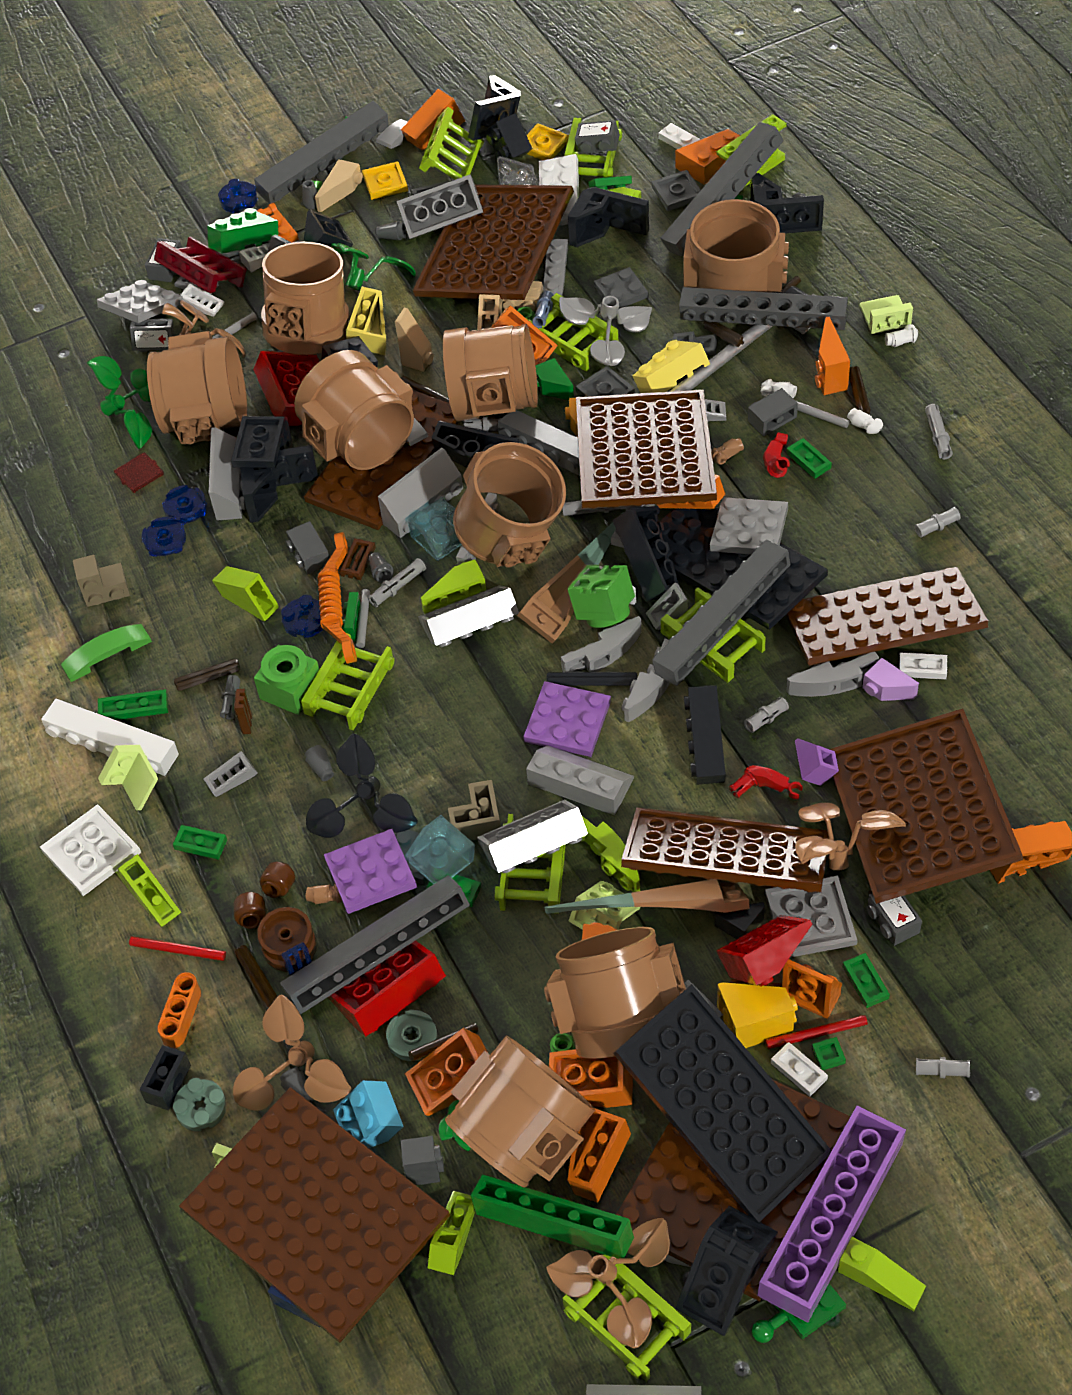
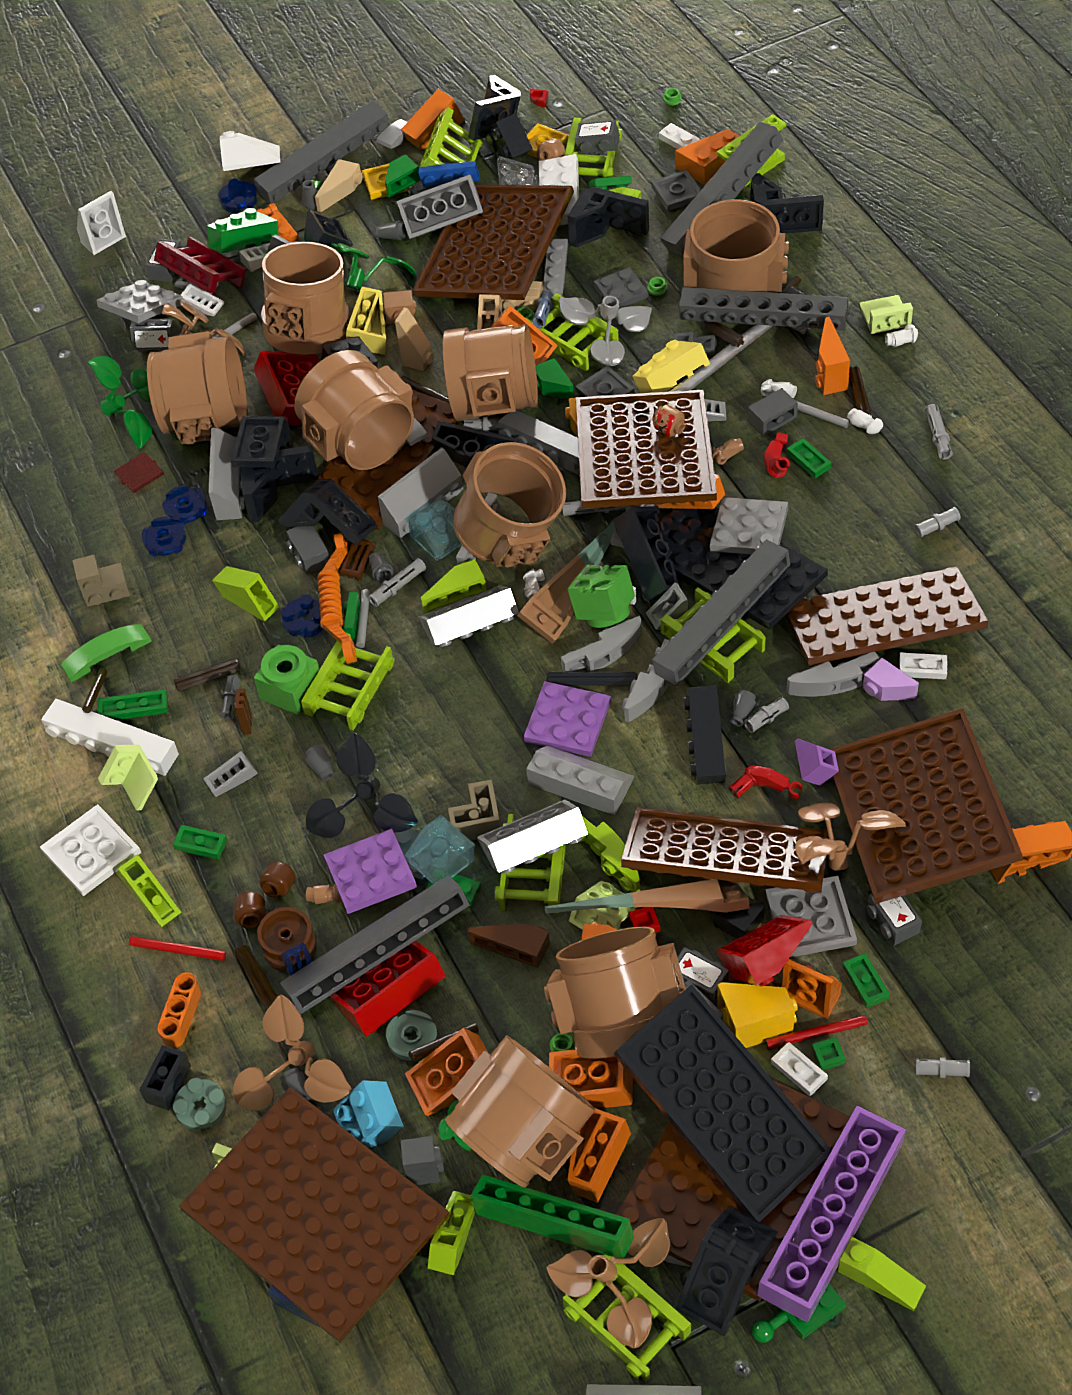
(94, 691): none -> dark brown bar
(100, 223): none -> white slope
(245, 151): none -> white slope
(331, 501): none -> black bracket
(395, 302): none -> medium nougat head
(401, 175): none -> green slope
(446, 173): none -> blue plate
(515, 941): none -> reddish brown slope
(532, 578): none -> white arm
(539, 97): none -> red tile
(550, 149): none -> medium nougat head
(644, 918): none -> red tile
(657, 286): none -> bright green plate
(668, 420): none -> medium nougat head
(672, 96): none -> bright green plate
(702, 972): none -> brick
(742, 706): none -> dark grey cone

